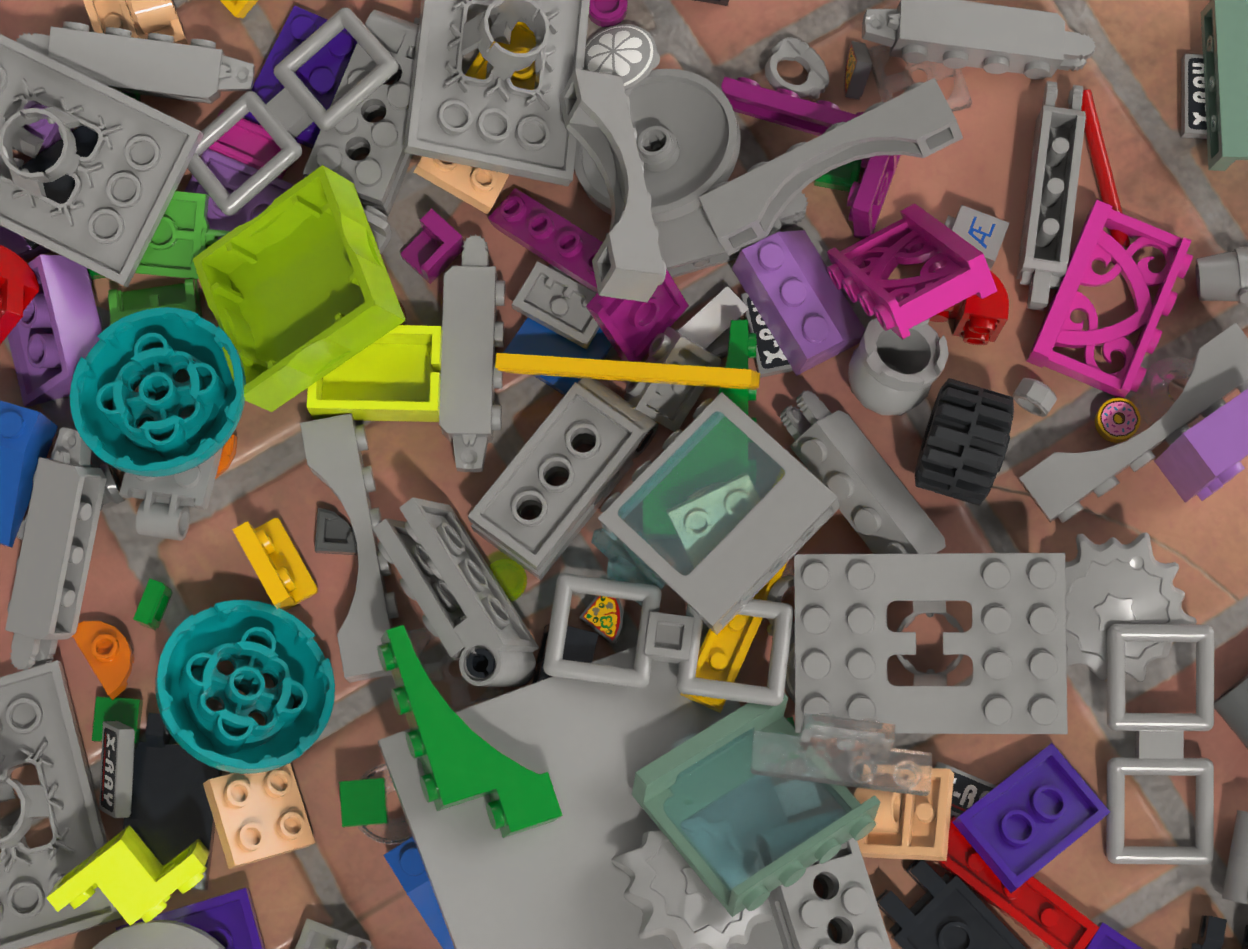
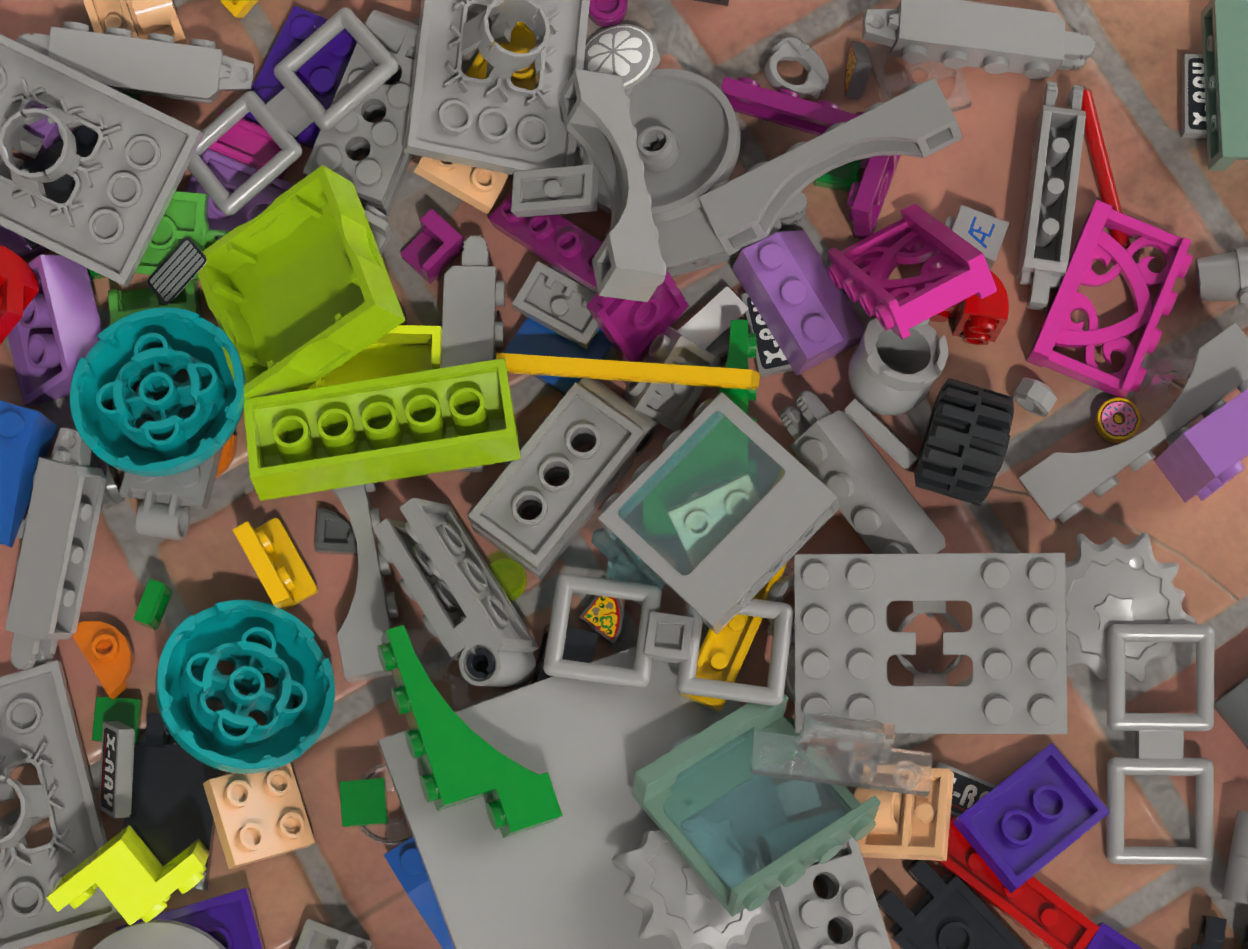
(177, 270): none -> sticker
(380, 429): none -> lime slope
(555, 191): none -> light grey plate
(882, 434): none -> light grey tile

